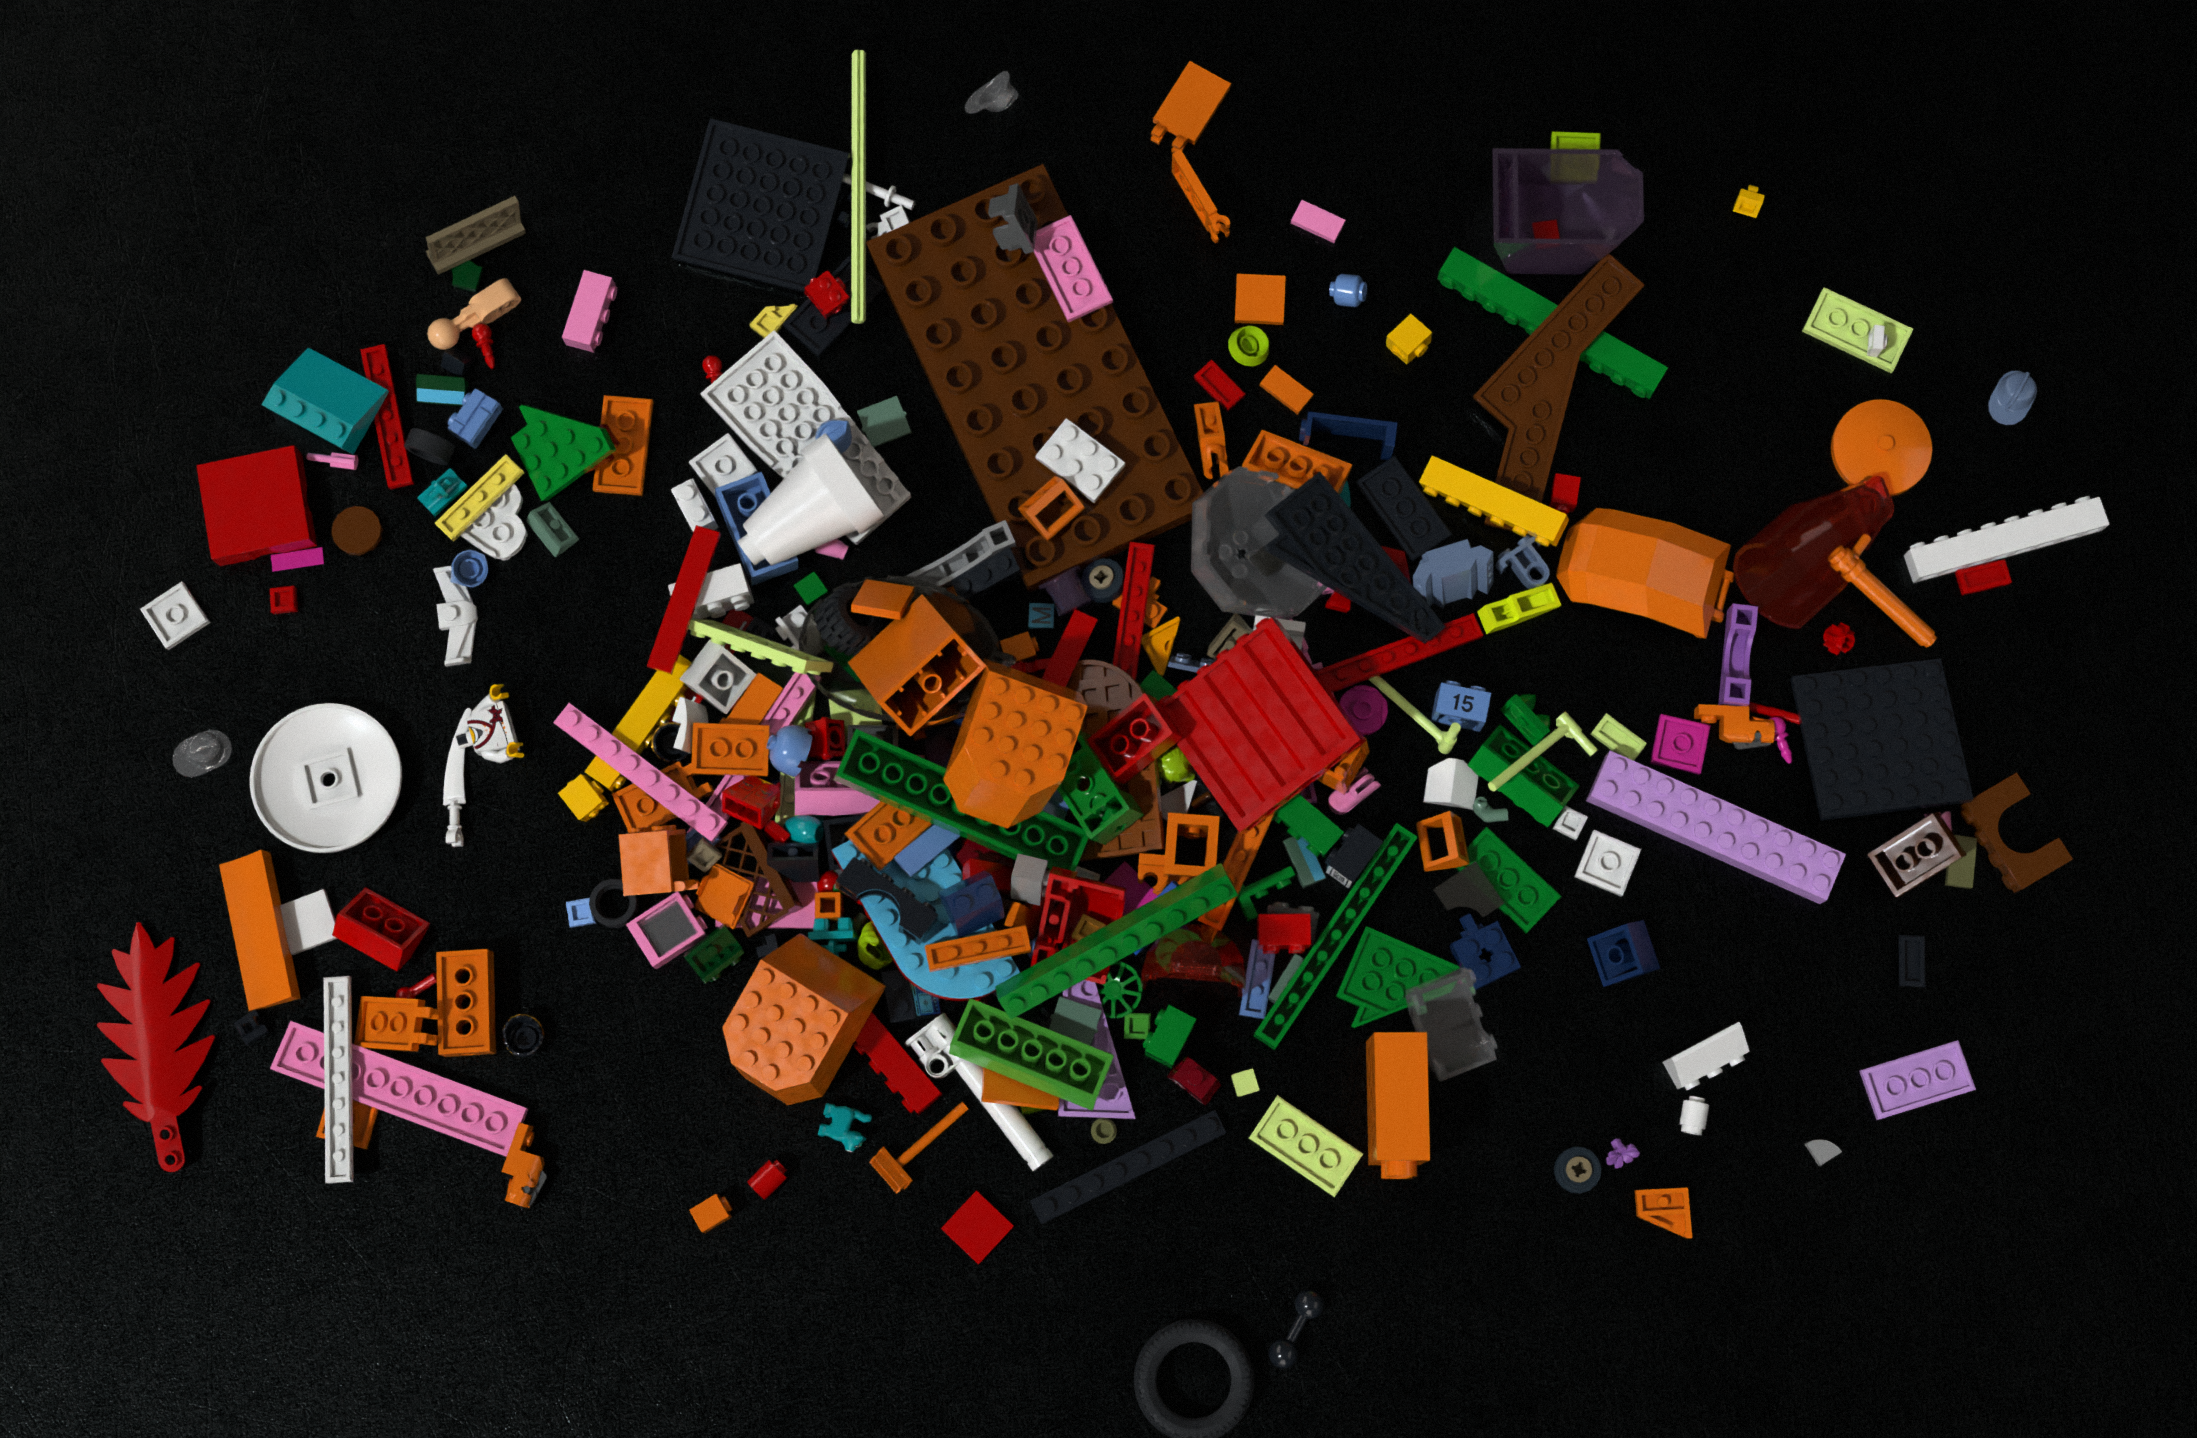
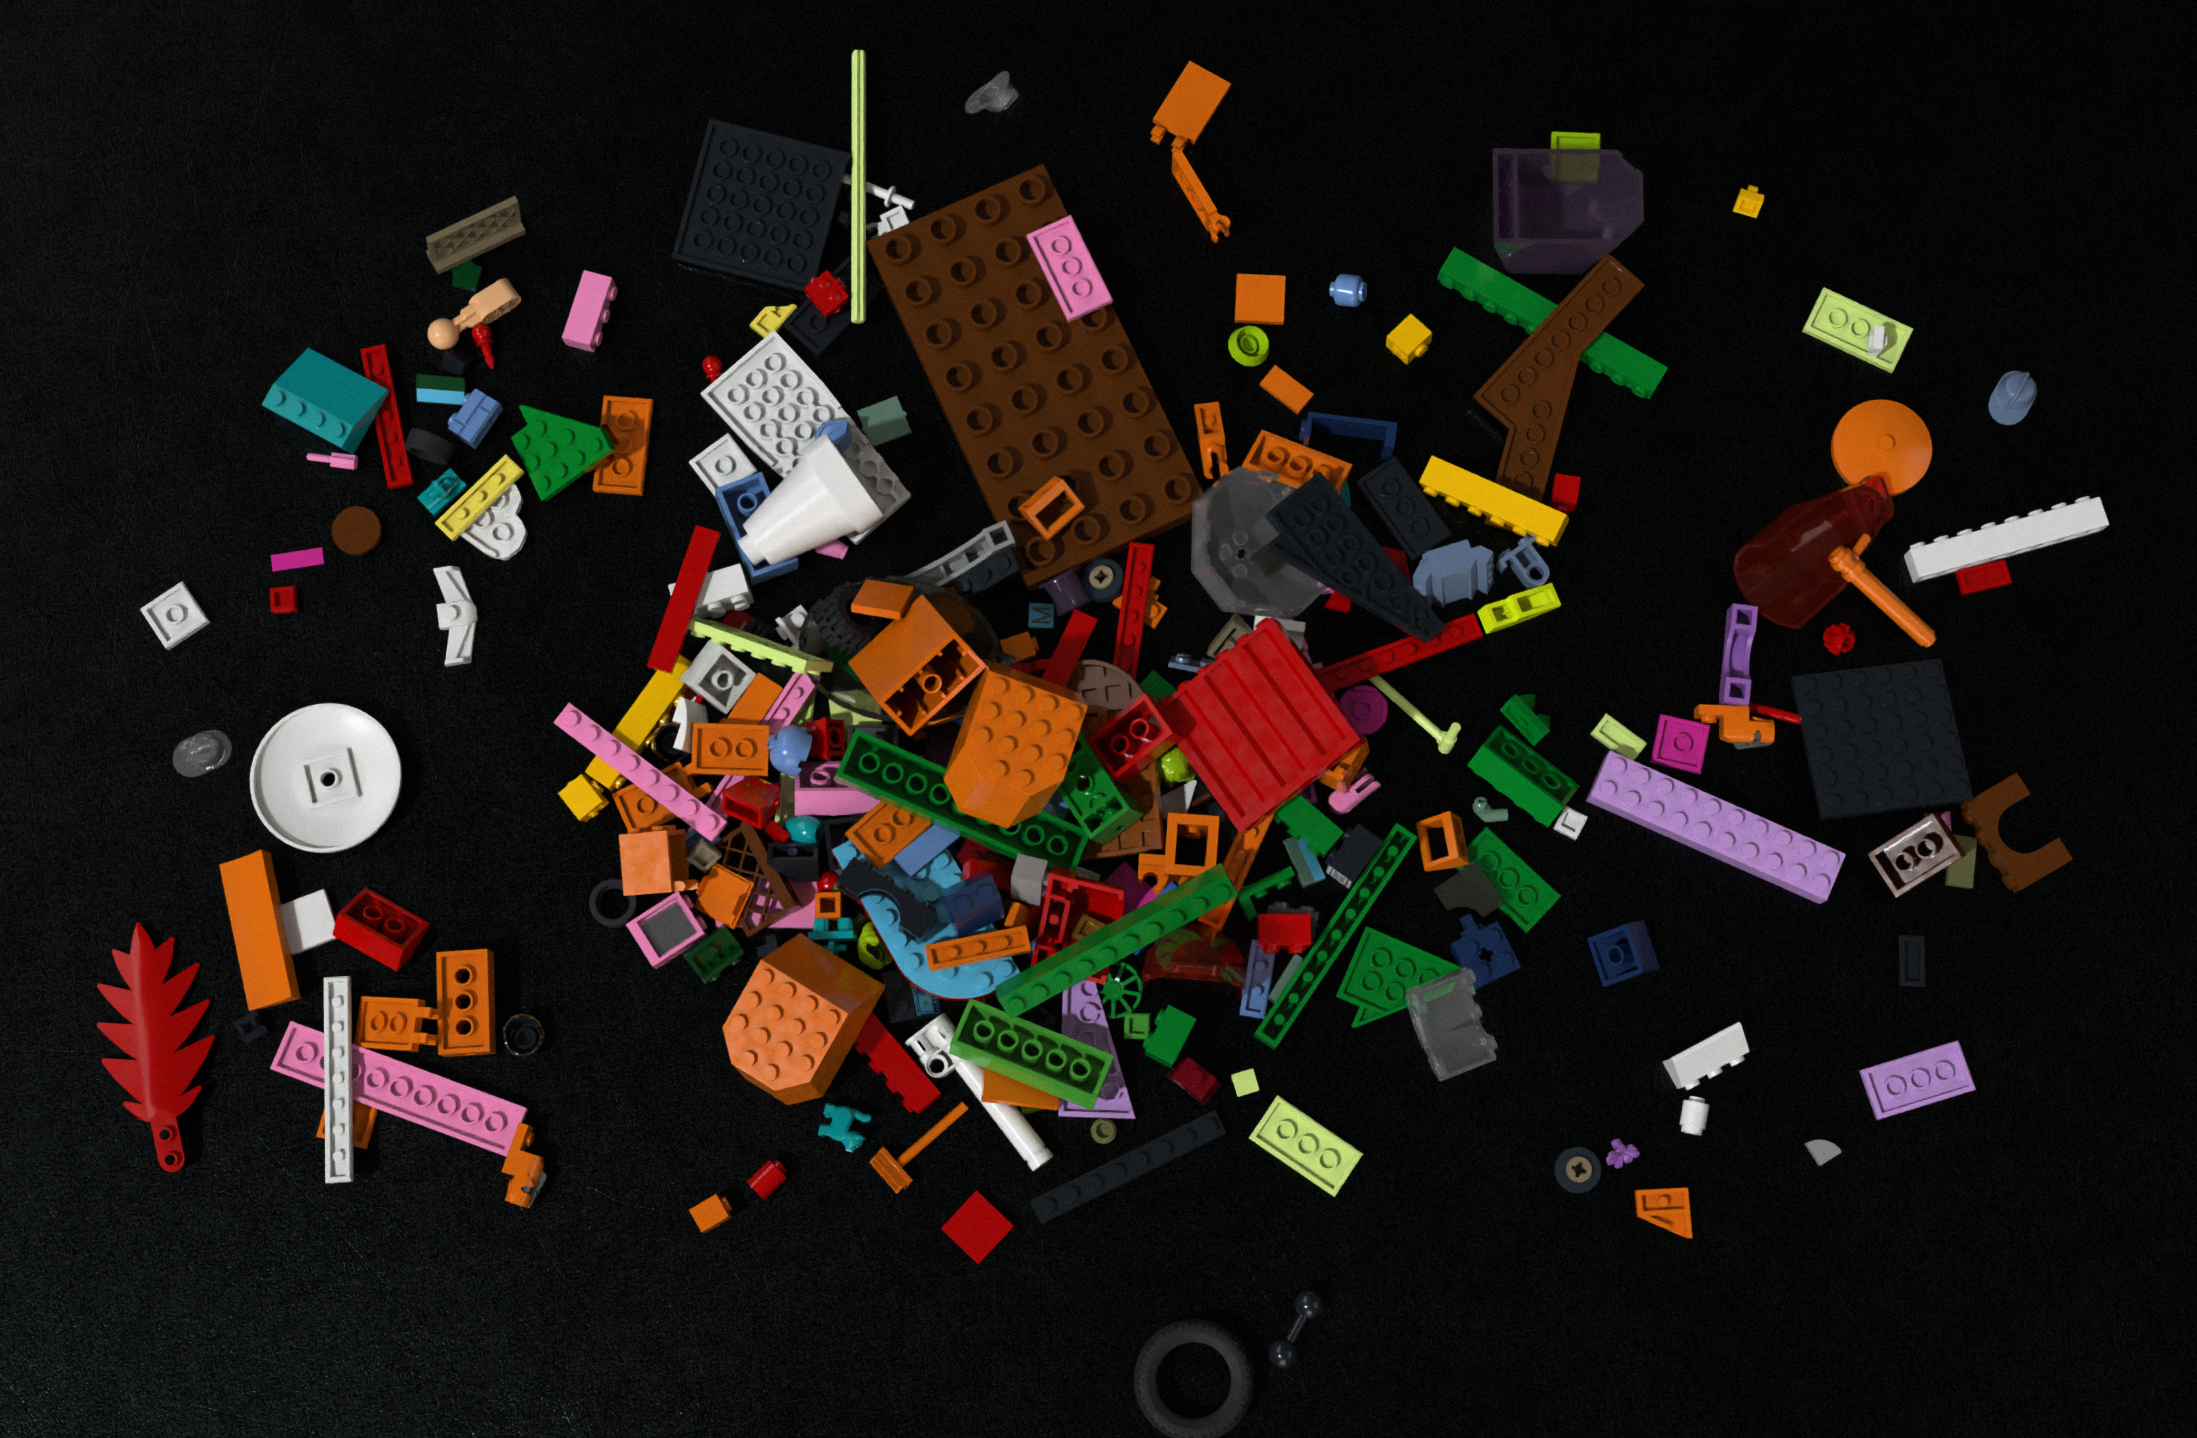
(256, 505): red tile -> none
(412, 992): red bar -> none
(454, 785): white sword -> none
(469, 568): medium blue hat -> none
(491, 729): torso -> none
(551, 529): sand green slope -> none
(579, 913): light blue tile -> none
(693, 505): white brick -> none
(811, 589): green tile -> none
(1021, 220): dark grey panel -> none
(1075, 1020): sand green piece -> none
(1080, 460): white plate -> none
(1159, 644): light orange tile -> none
(1219, 385): red tile -> none
(1317, 221): bright pink tile -> none
(1397, 1102): orange brick -> none
(1451, 784): white slope -> none
(1461, 706): medium blue brick -> none
(1546, 230): red tile -> none
(1566, 727): yellowish green bar -> none
(1607, 863): white tile -> none
(1646, 569): orange windscreen -> none
(1780, 734): dark pink bar -> none

